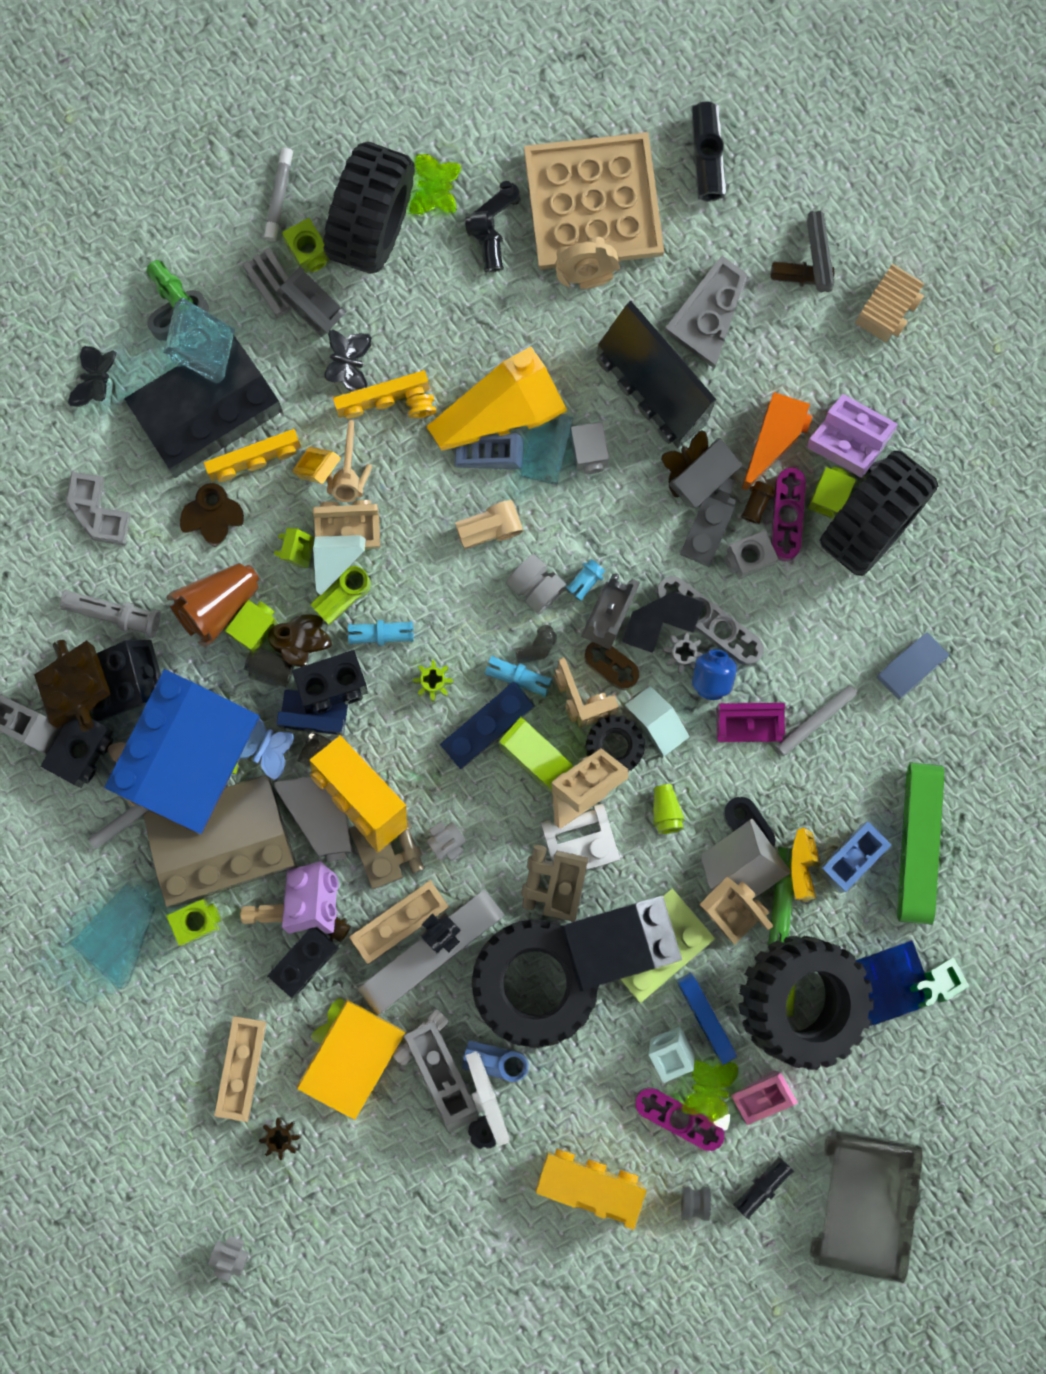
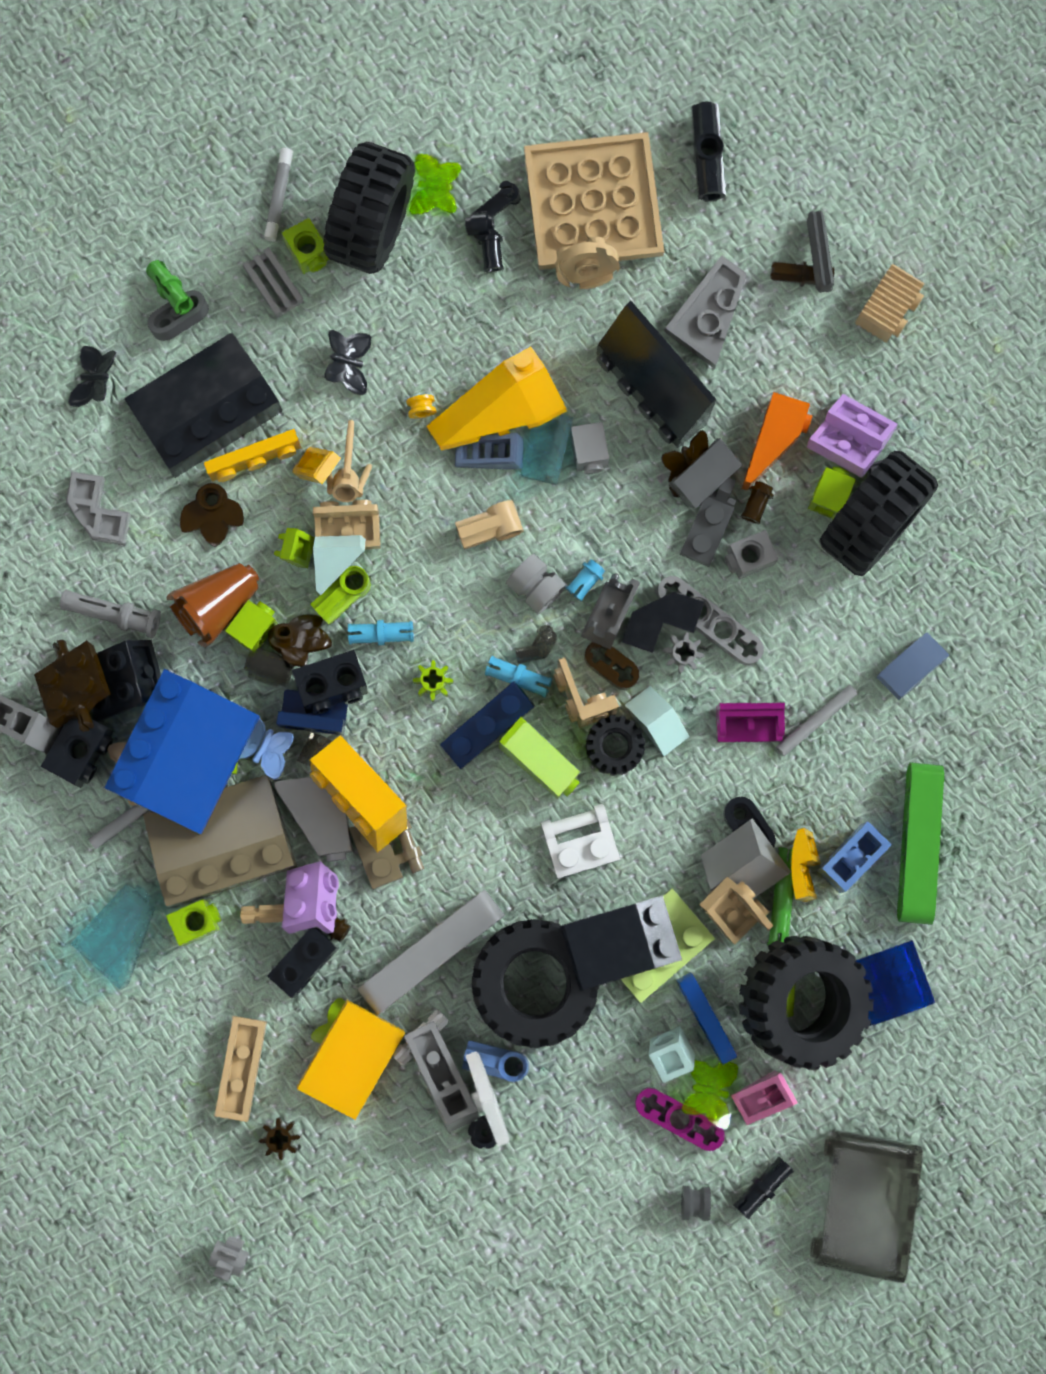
(199, 341): clear light blue plate -> none
(310, 302): dark grey hinge -> none
(381, 395): yellow plate -> none
(398, 922): tan plate -> none
(440, 933): black gear -> none
(446, 841): light grey gear -> none
(565, 883): dark tan plate -> none
(585, 786): tan bracket -> none
(591, 1187): yellow wedge -> none
(666, 810): lime cone -> none
(714, 674): blue head -> none
(781, 491): magenta beam -> none
(942, 983): plate -> none

